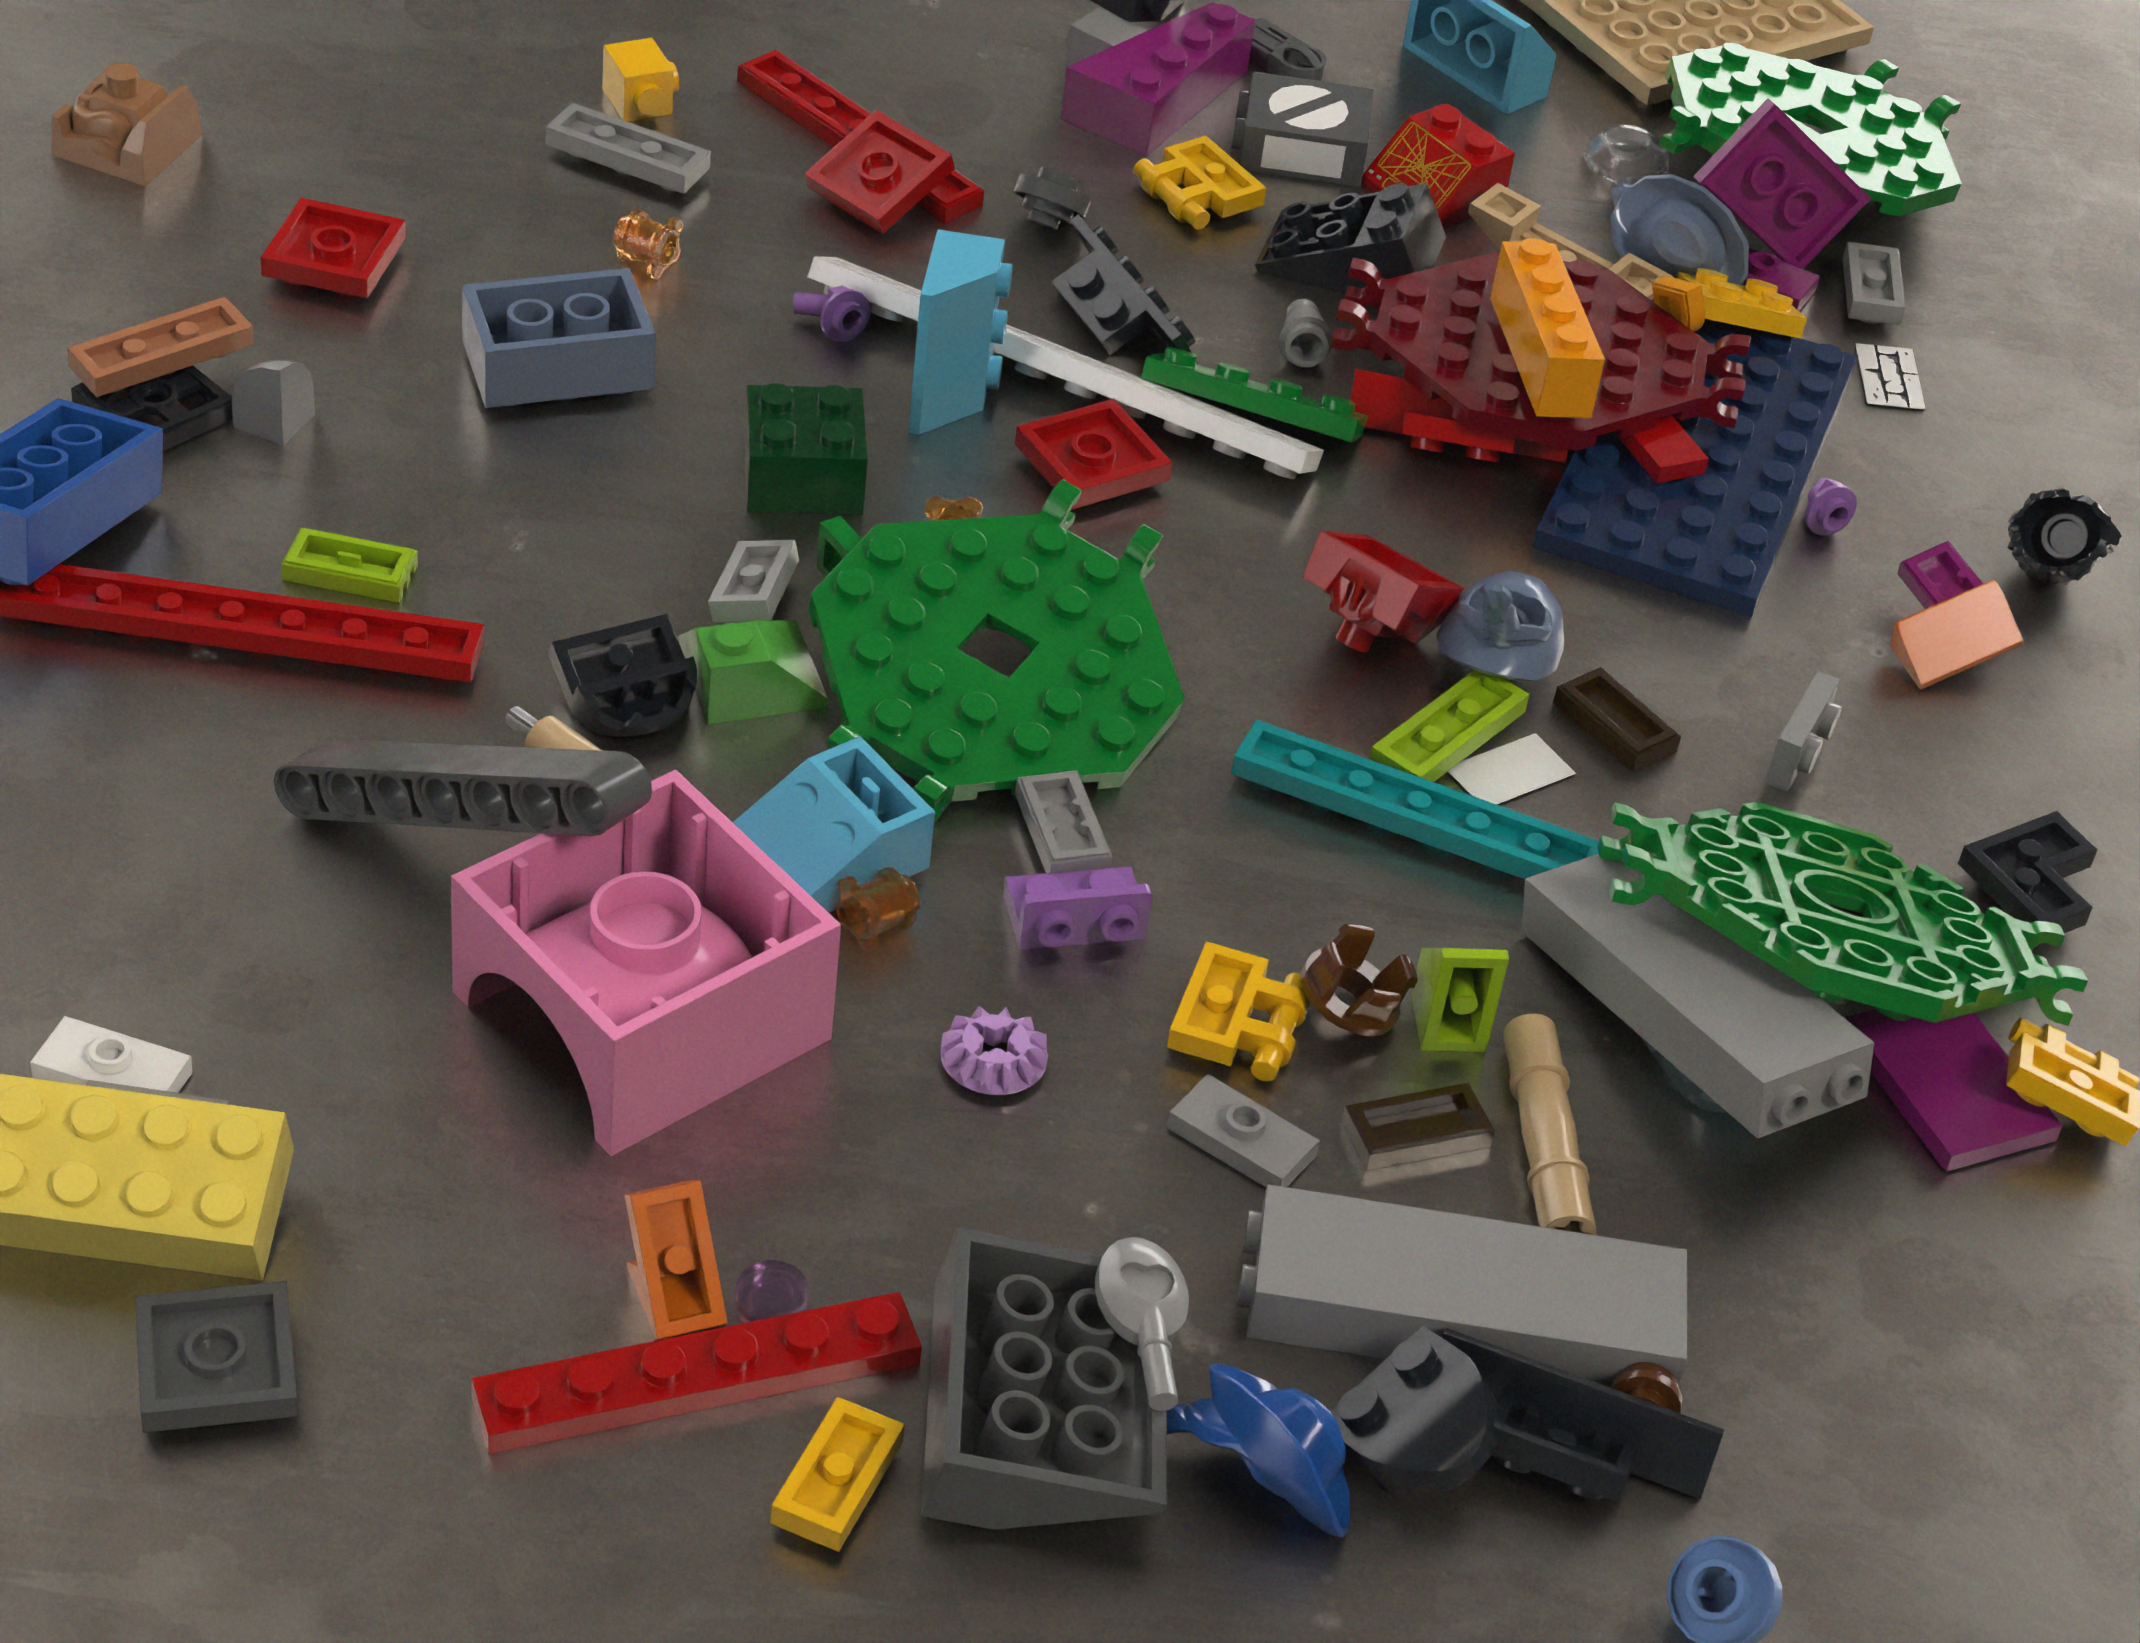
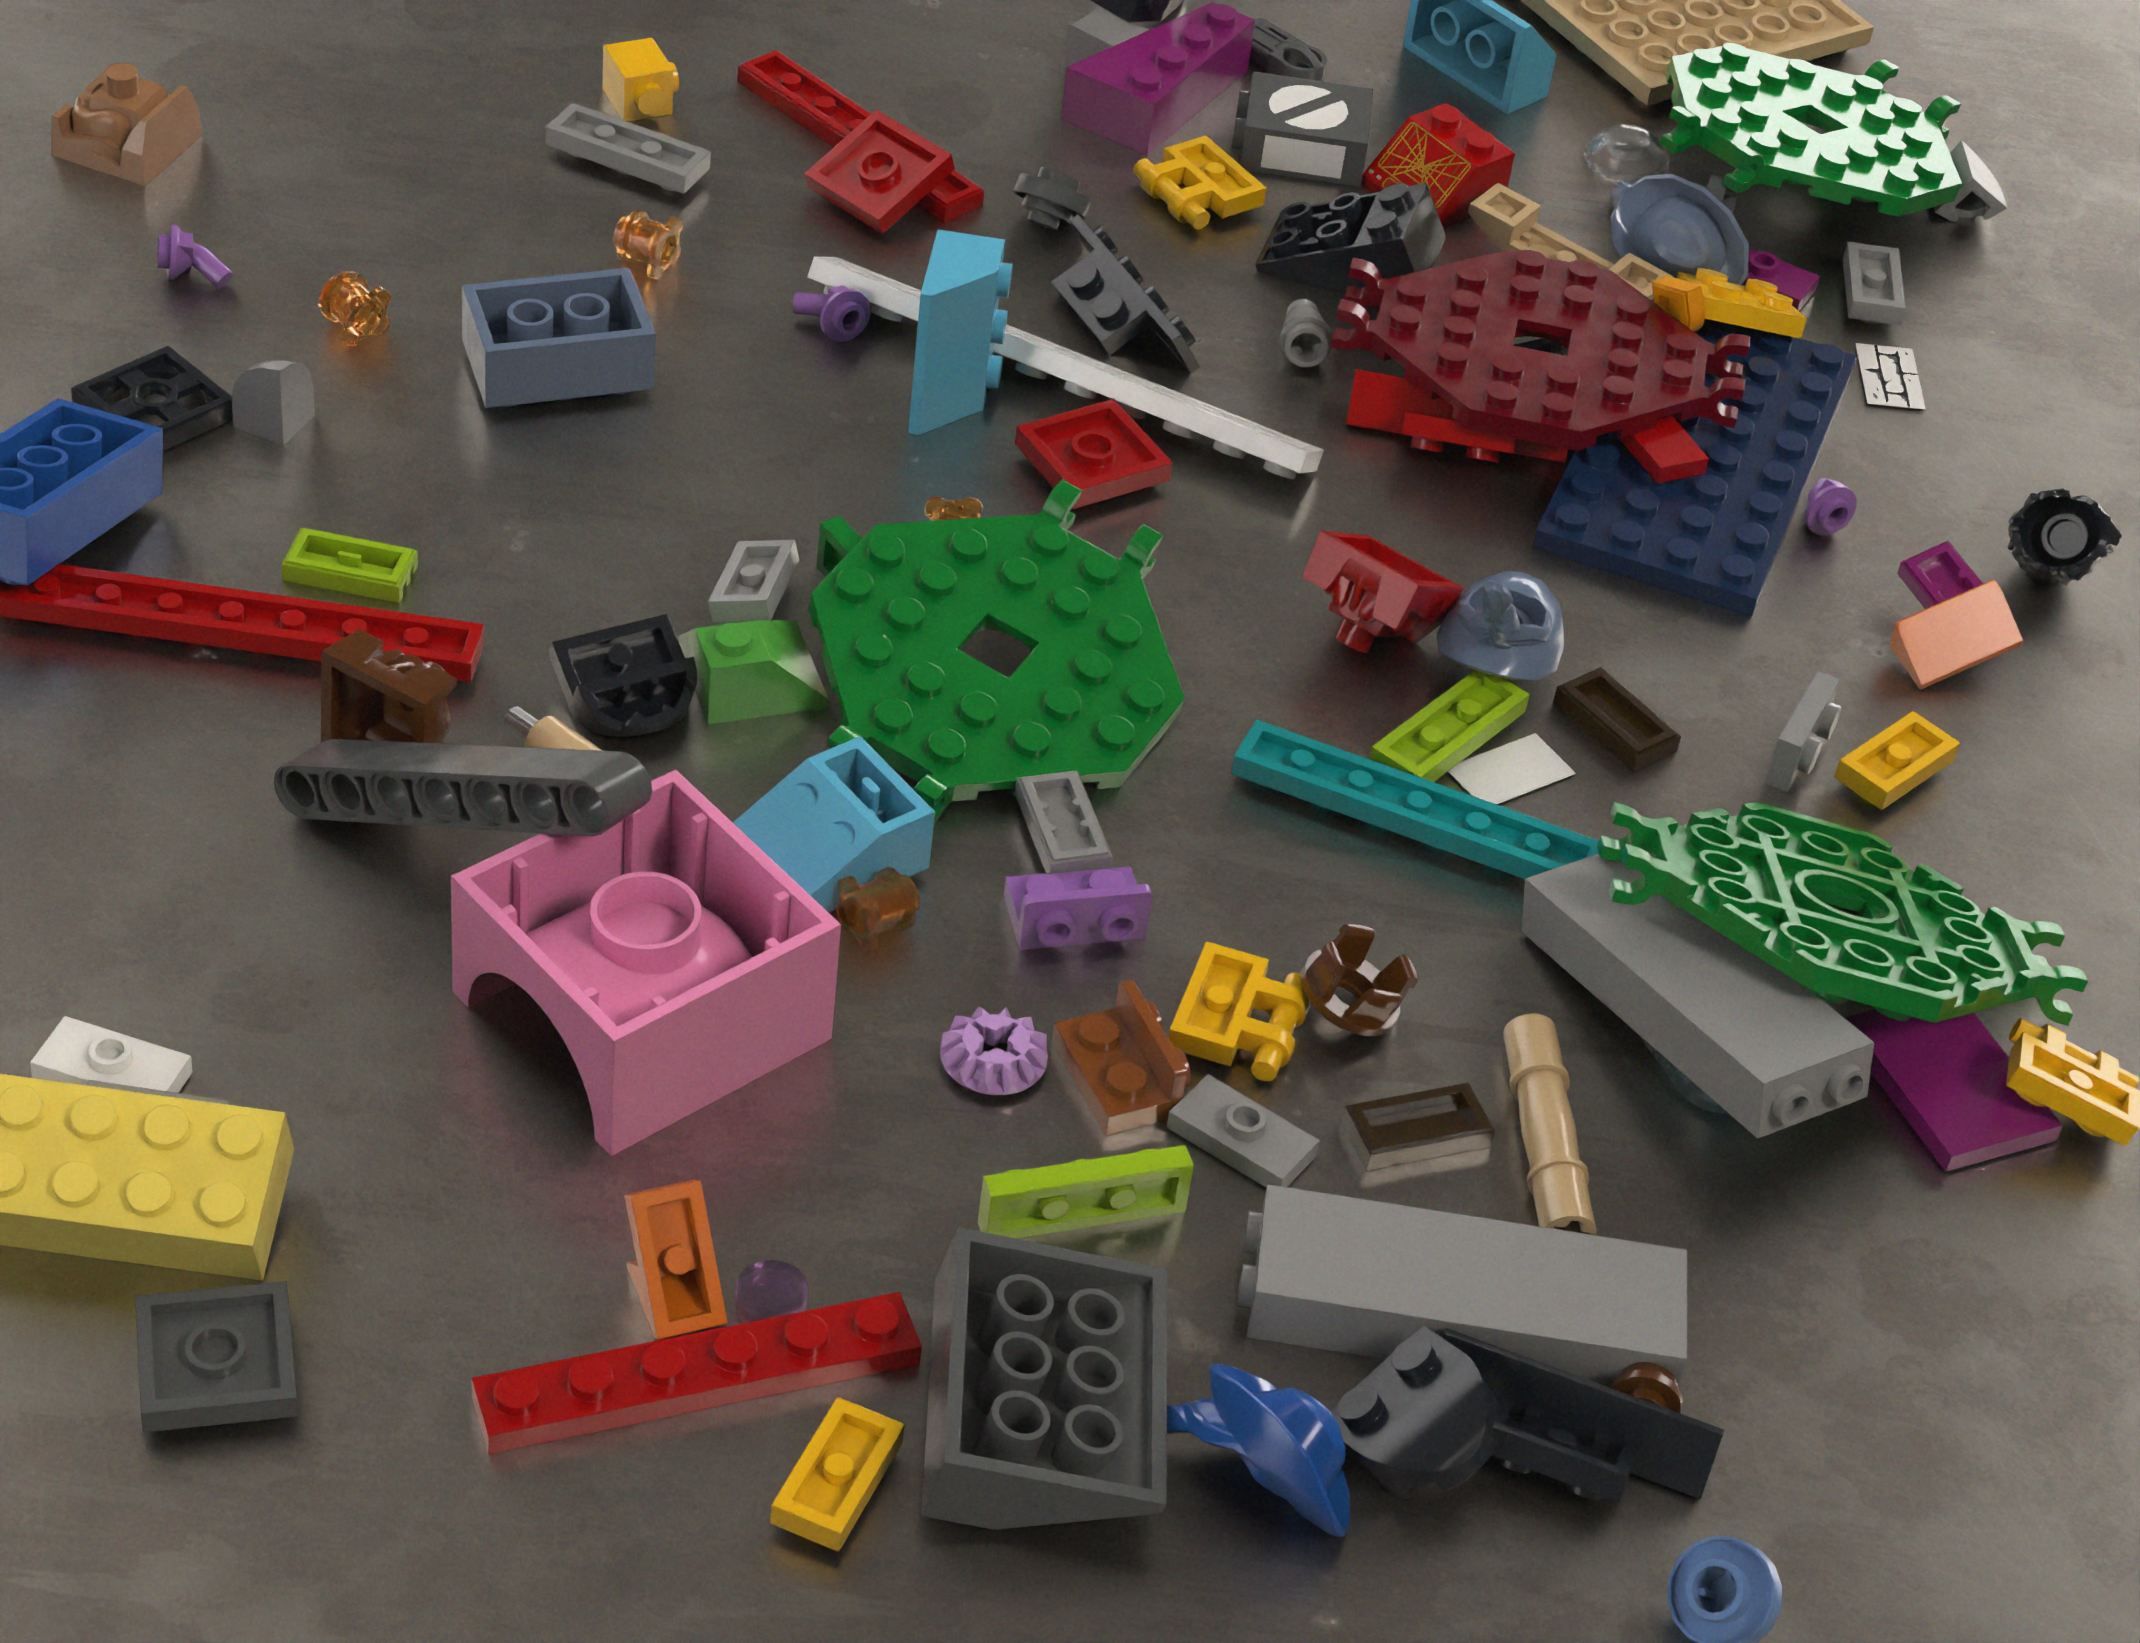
(160, 346): nougat plate -> none
(178, 253): none -> medium lavender plate
(333, 248): red plate -> none
(355, 307): none -> clear orange brick
(382, 693): none -> reddish brown brick
(805, 449): dark green brick -> none
(1086, 1193): none -> lime plate
(1123, 1062): none -> dark orange bracket
(1147, 1306): light grey piece -> none
(1278, 400): green plate -> none
(1457, 997): lime slope -> none
(1546, 329): light orange brick -> none
(1782, 186): magenta tile -> none
(1897, 760): none -> yellow plate
(1979, 189): none -> light grey brick
(2027, 869): black plate -> none

